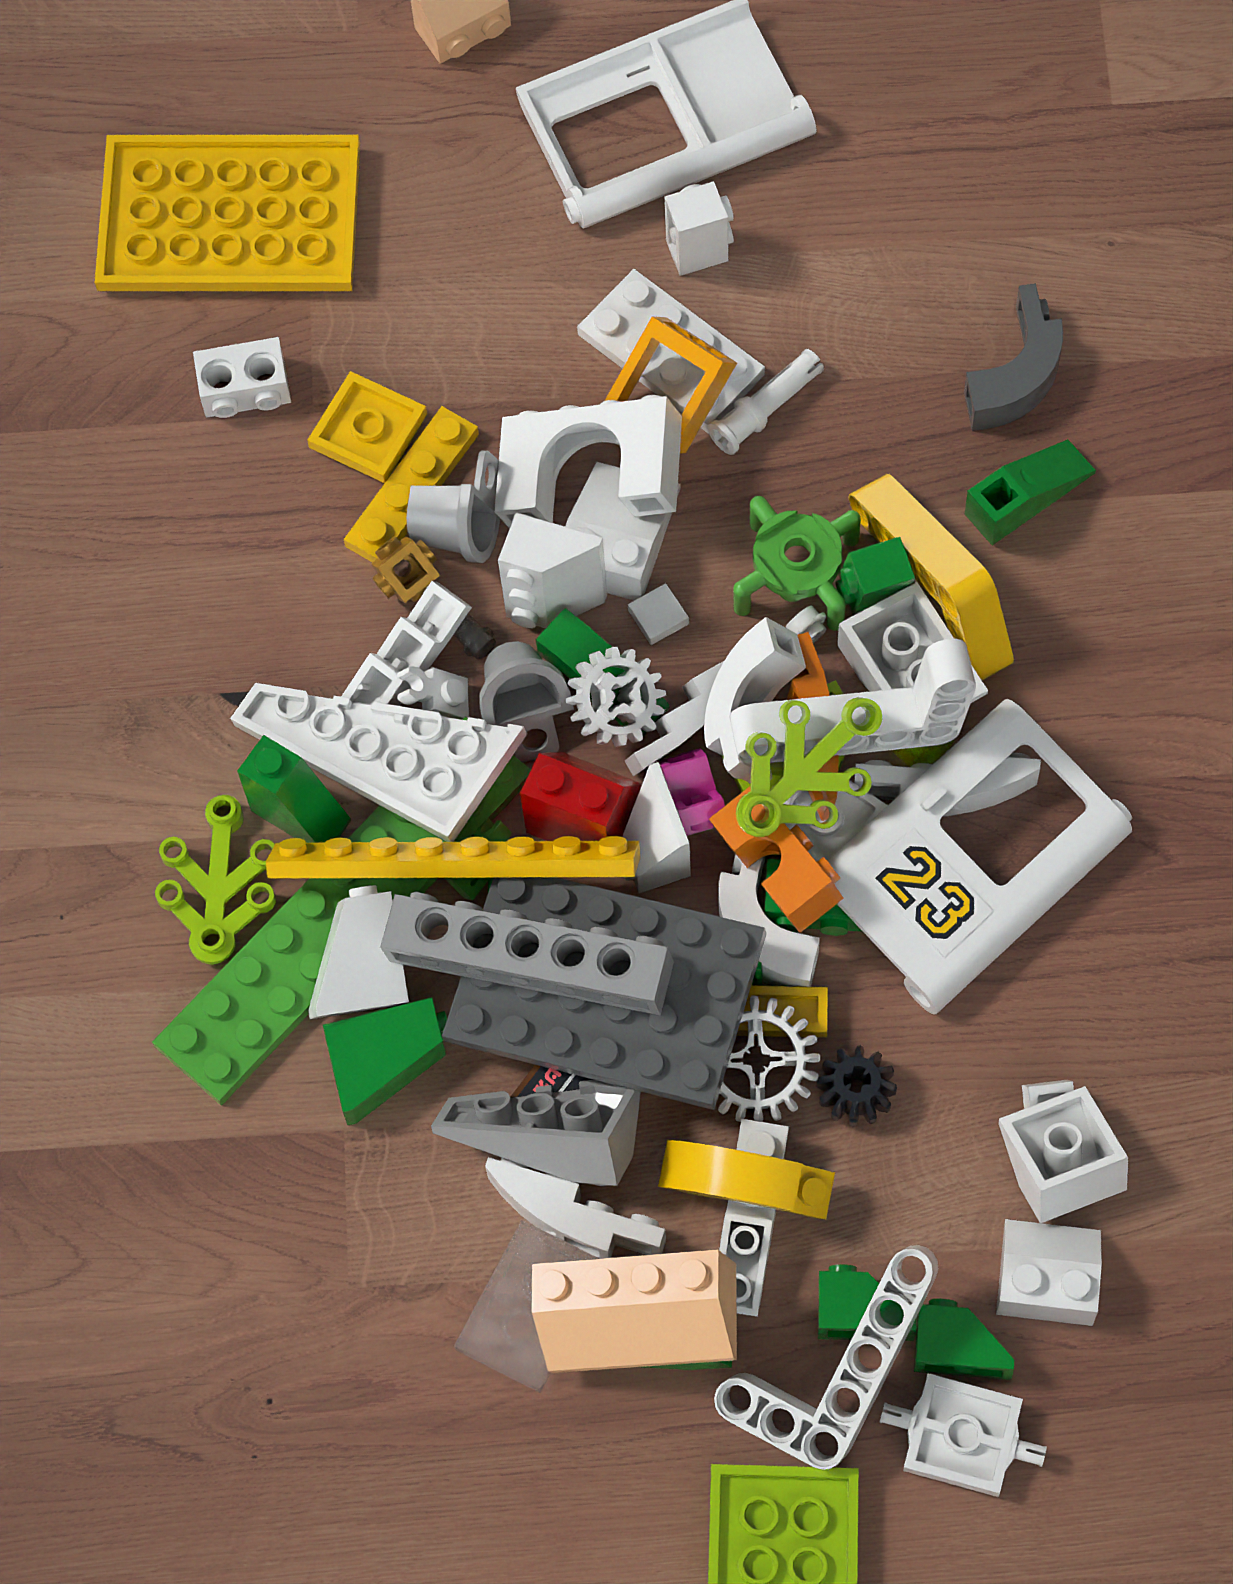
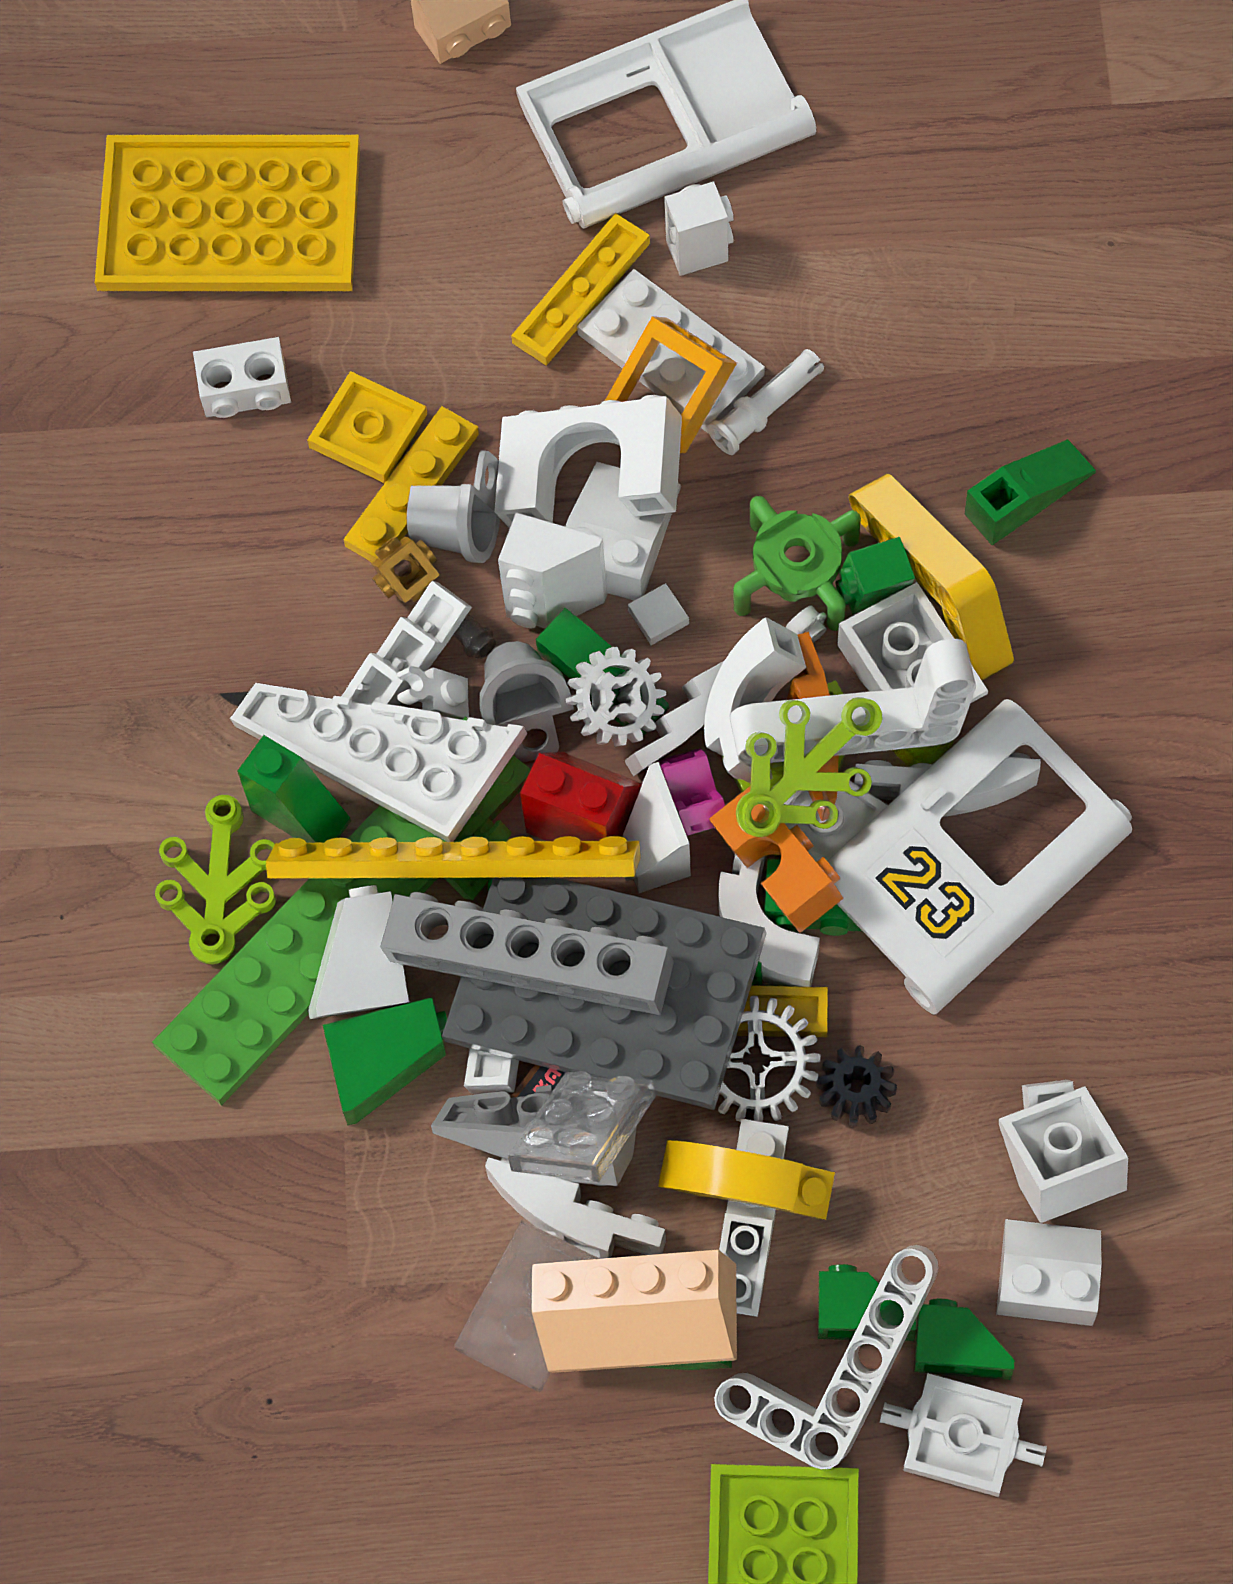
(490, 1073): none -> white plate
(580, 289): none -> yellow plate
(582, 1126): none -> clear plate
(1016, 388): dark grey arch -> none

